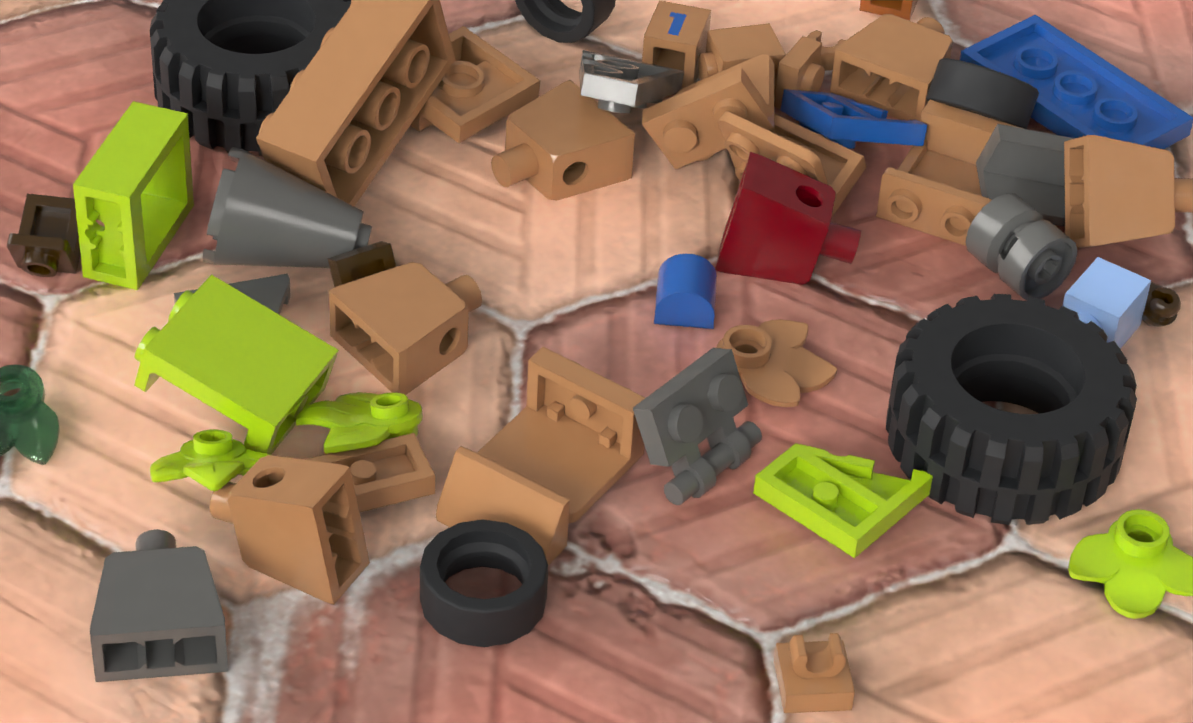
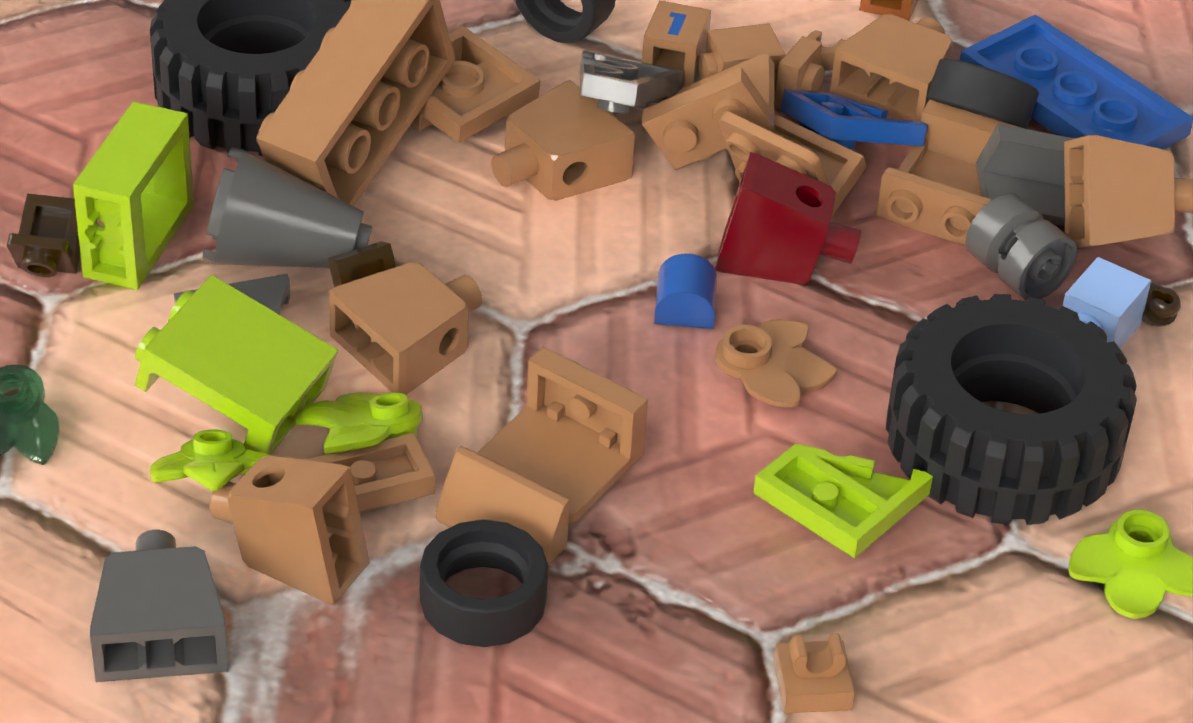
(690, 409): dark grey plate -> none

